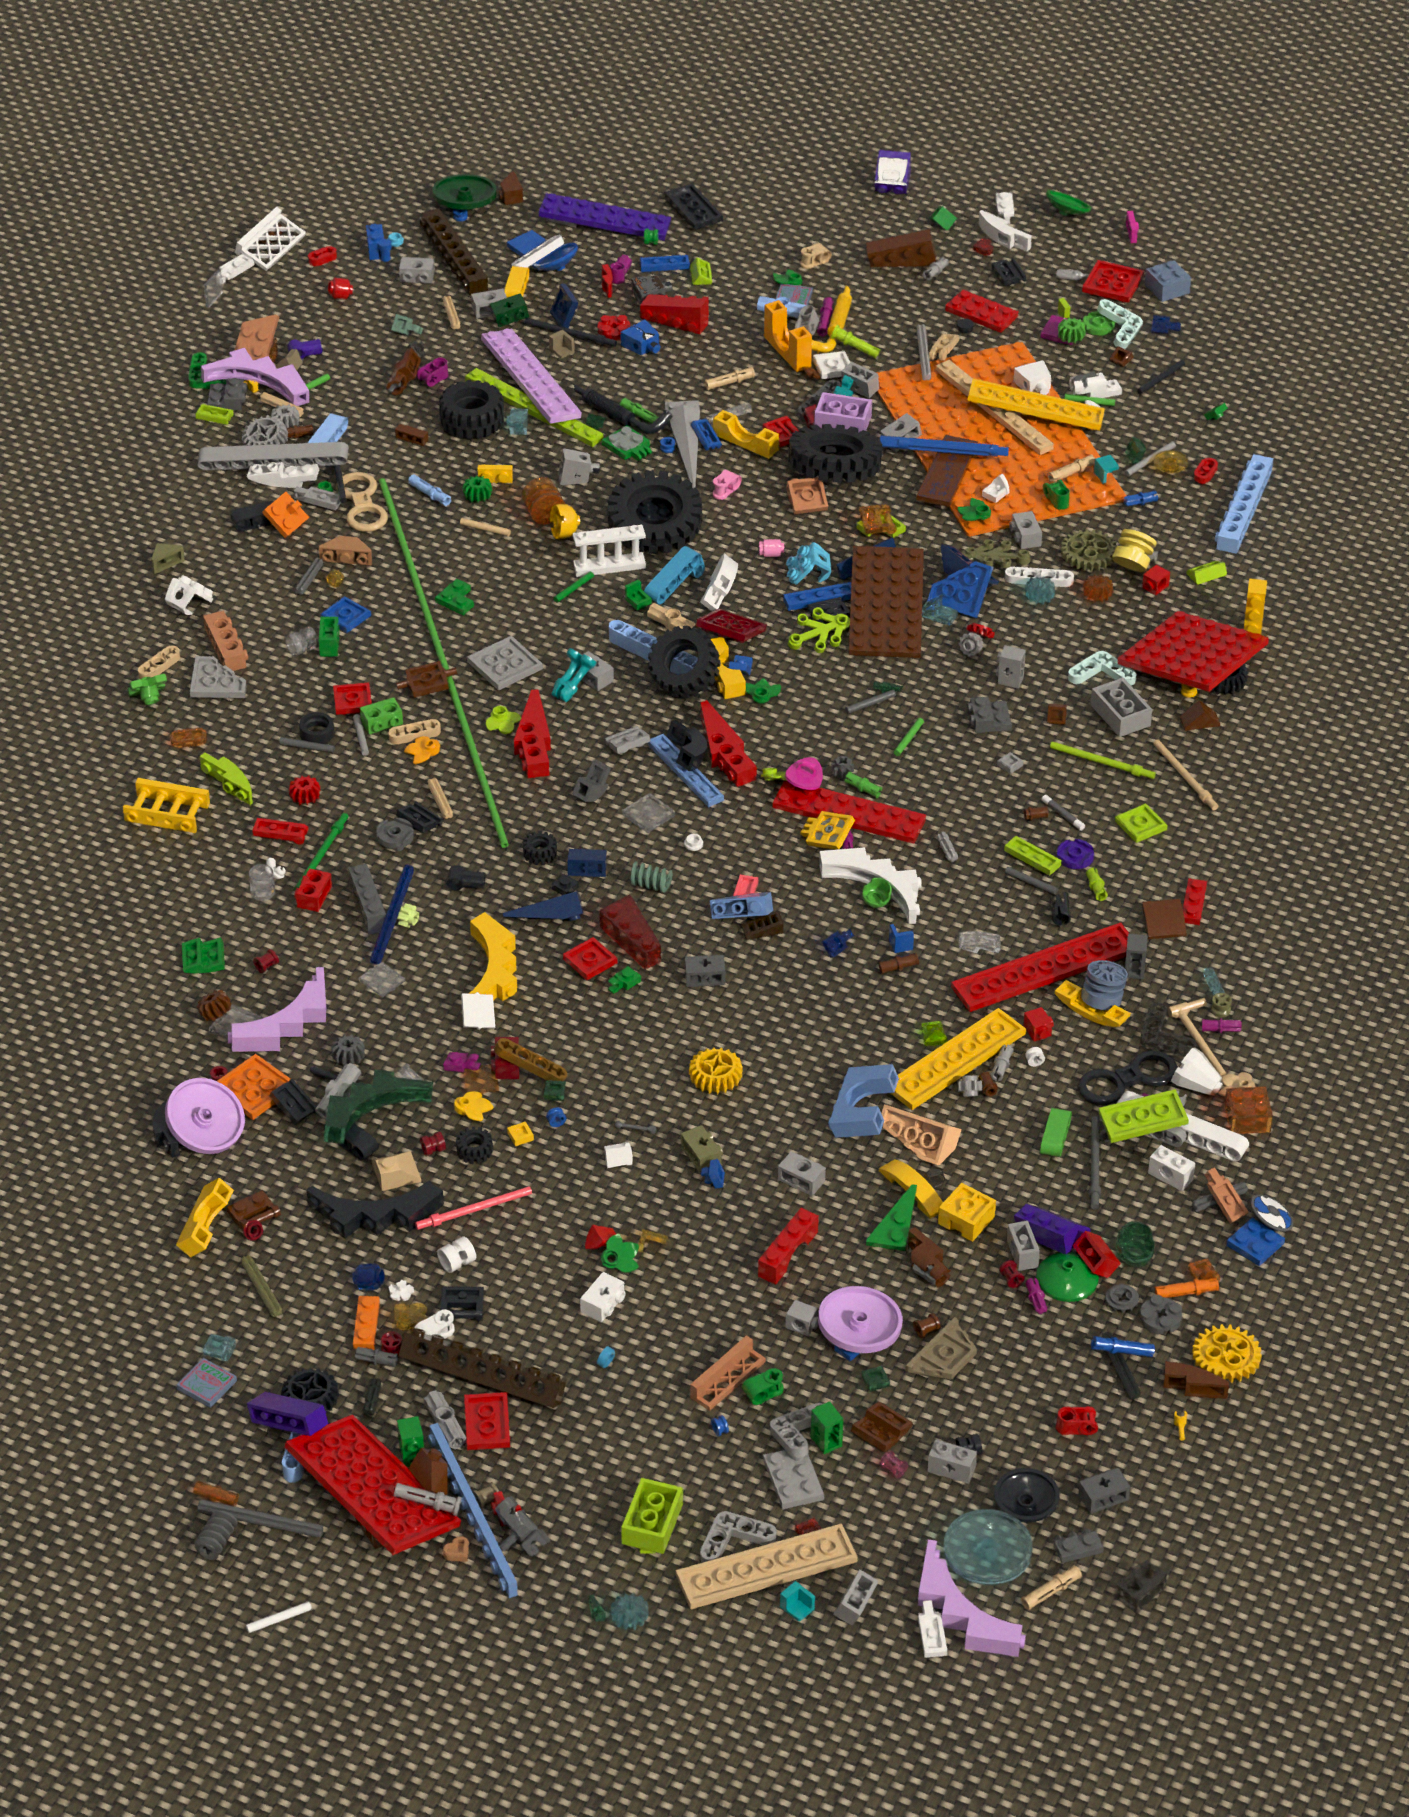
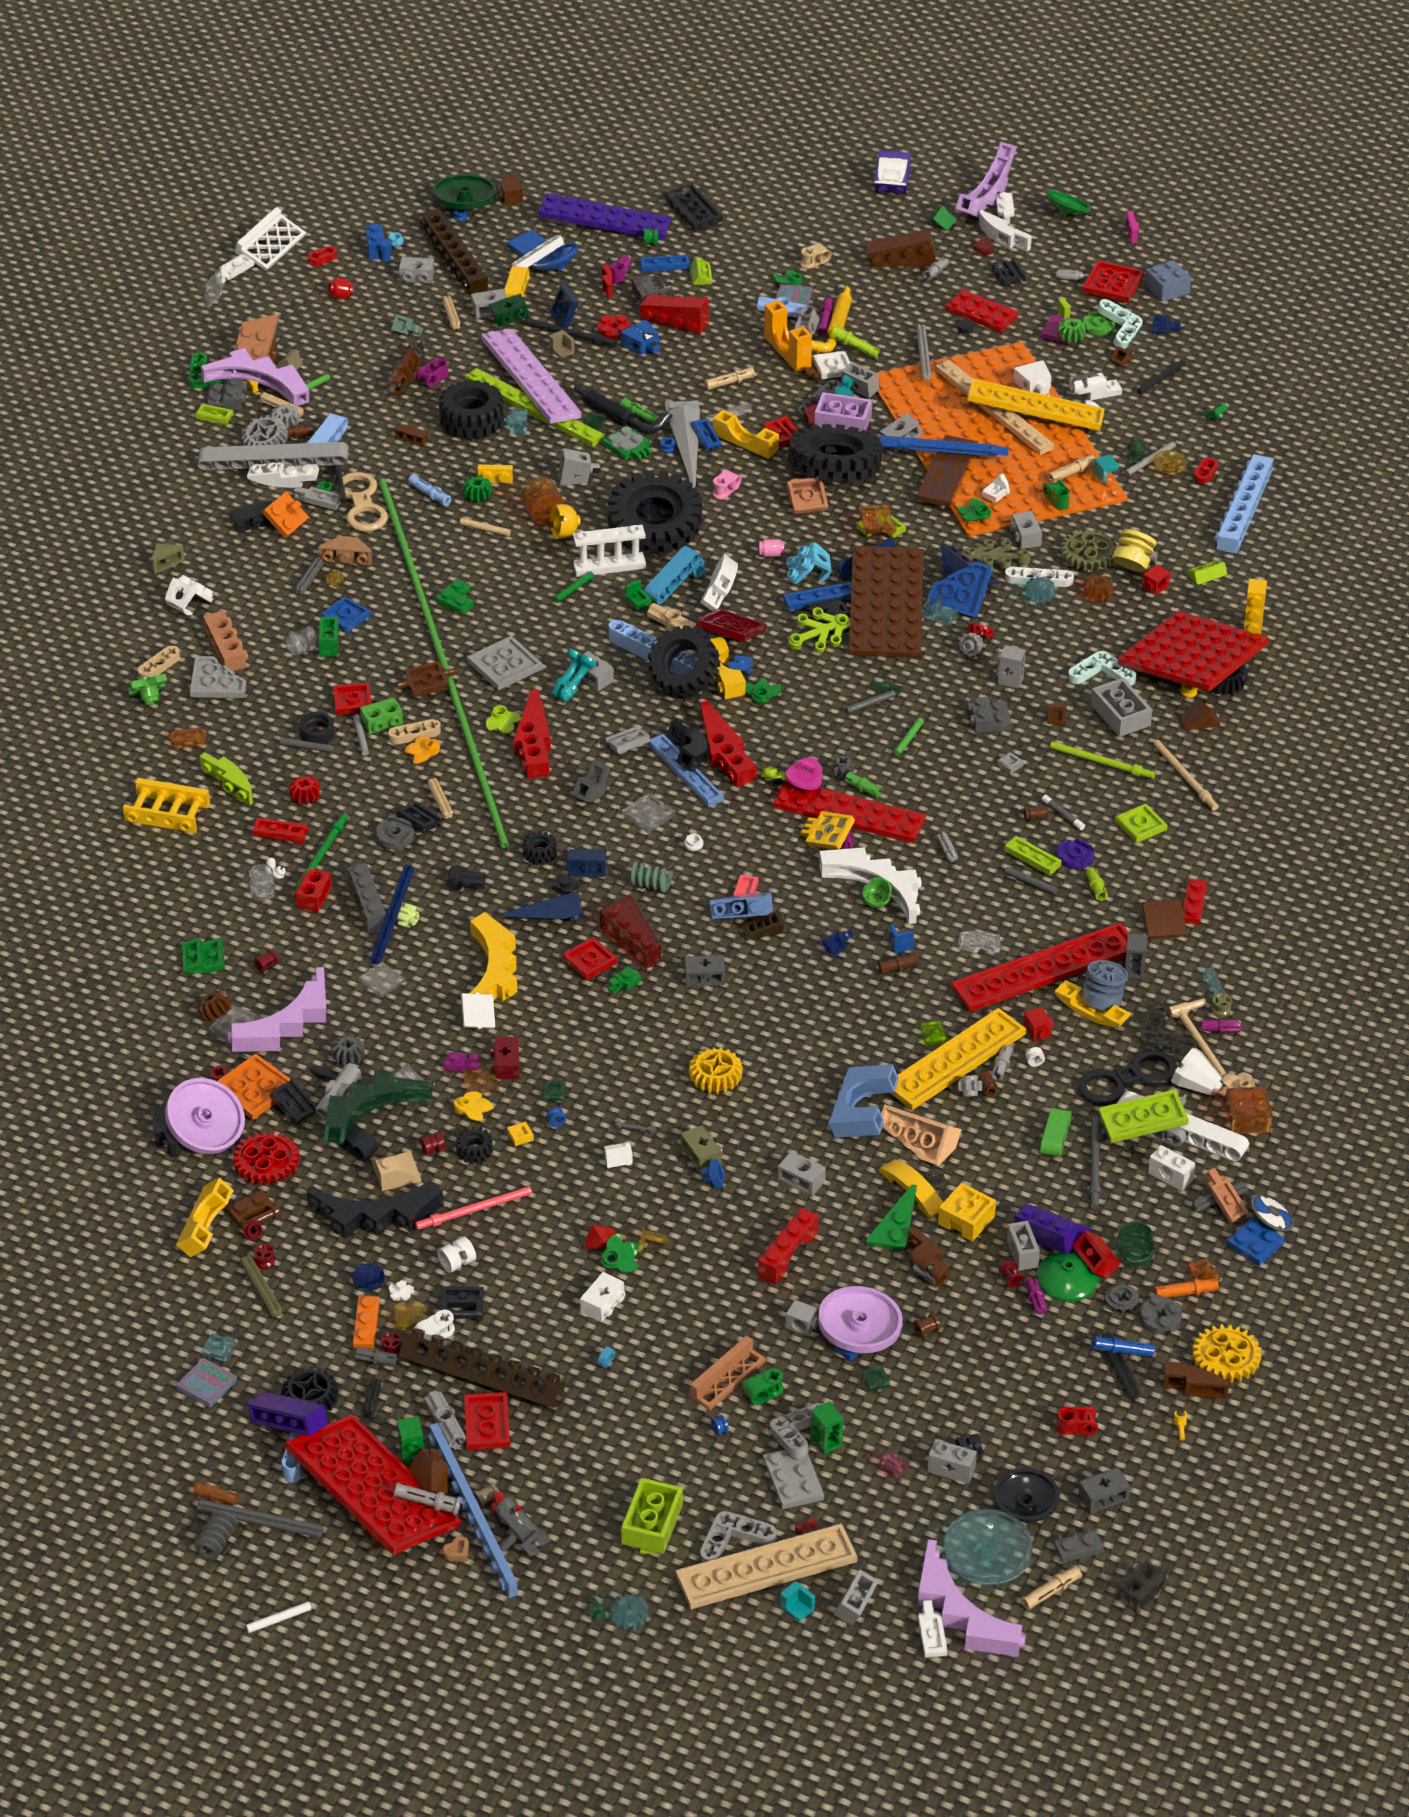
(264, 1256): none -> dark red wheel
(266, 1158): none -> red gear
(306, 348): dark purple piece -> none
(505, 1048): pearl gold beam -> none
(881, 1426): reddish brown slope -> none
(943, 346): tan hinge -> none
(944, 1353): dark tan wing -> none
(994, 182): none -> lavender arch
(1060, 910): black arm -> none
(1101, 401): bright green bar -> none
(1140, 498): blue axle -> none

